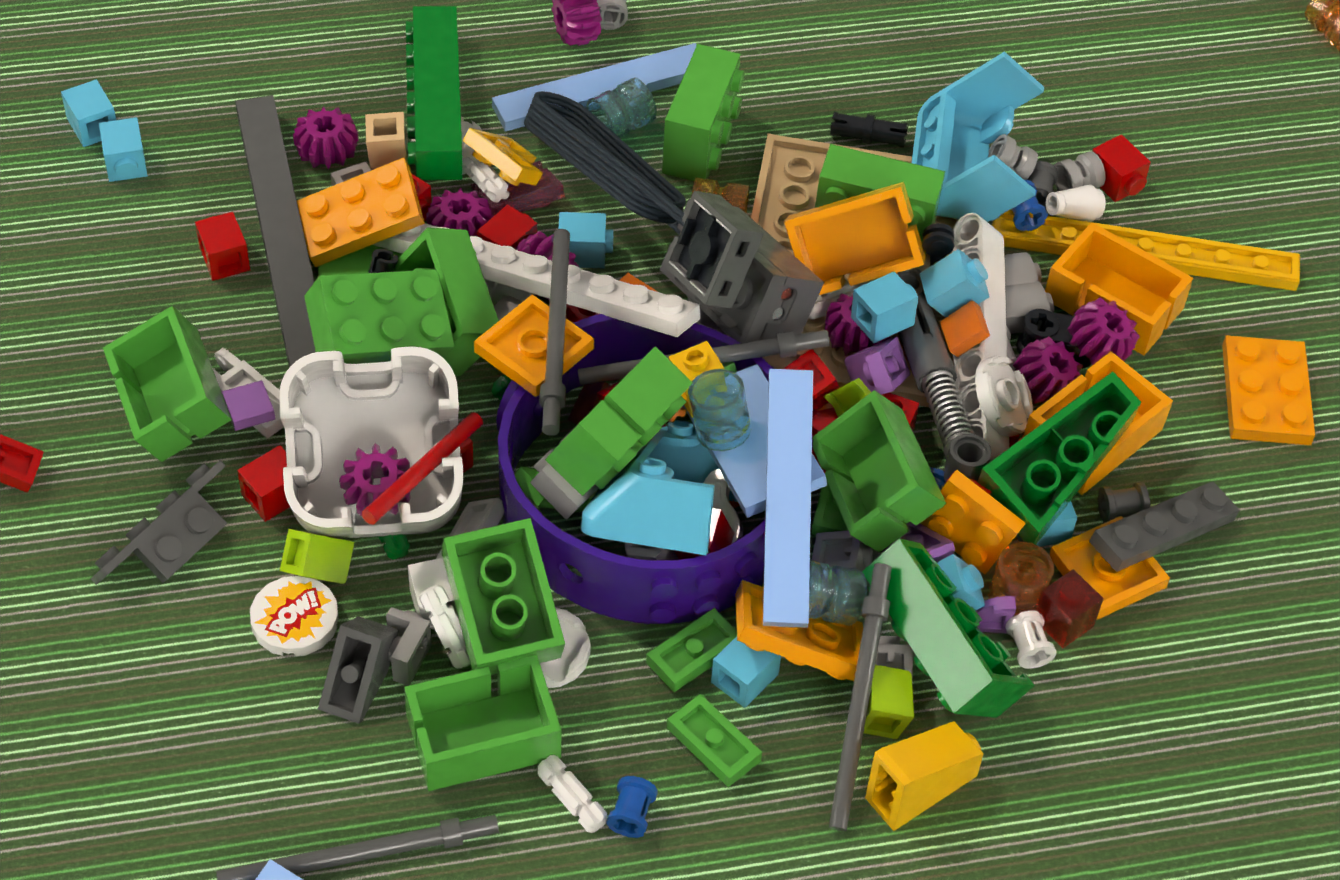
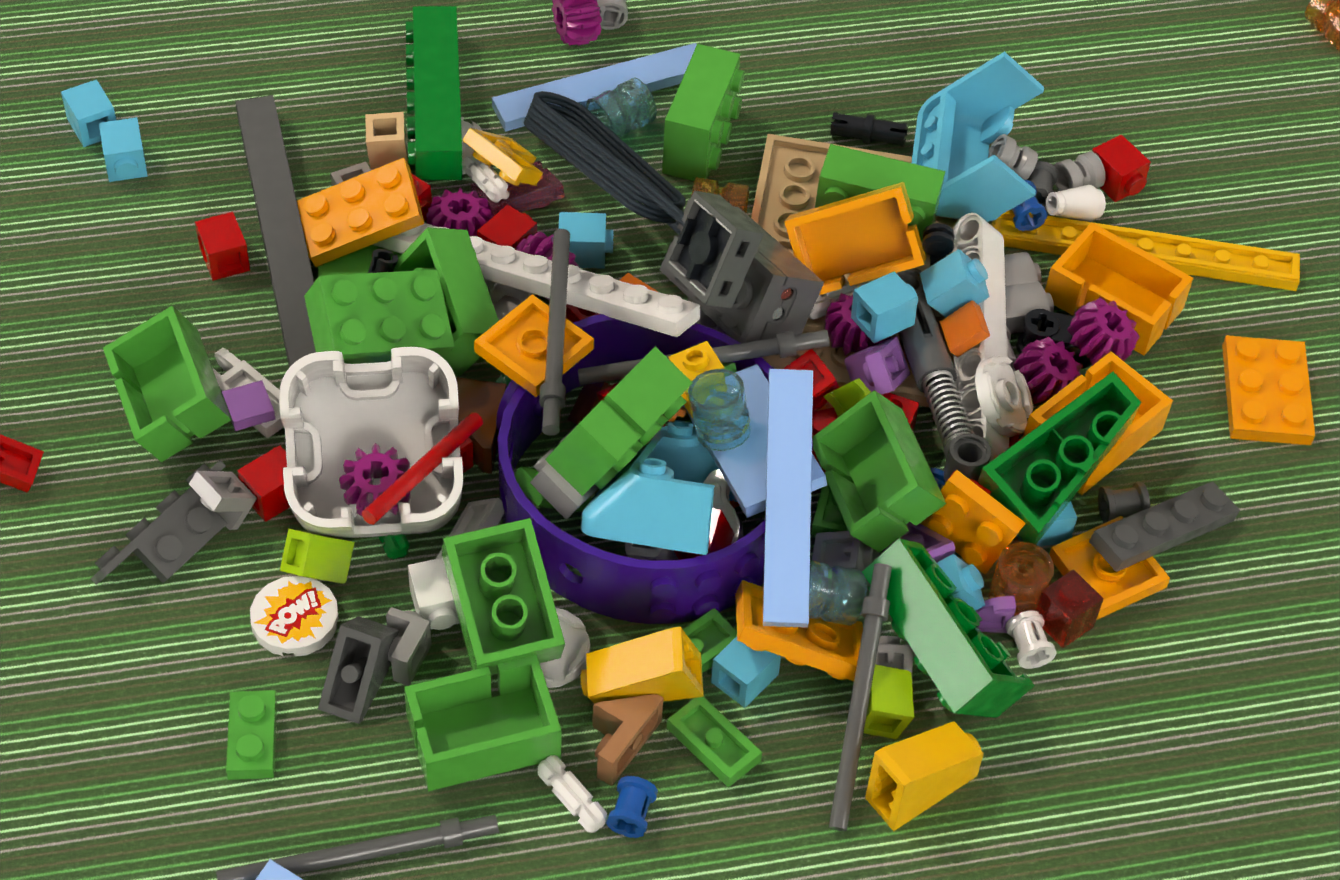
(224, 494): none -> light grey bracket
(251, 735): none -> bright green plate
(325, 137): magenta gear -> none
(445, 624): white axle -> none
(483, 399): none -> reddish brown slope
(626, 729): none -> medium nougat slope
(652, 664): none -> yellow slope

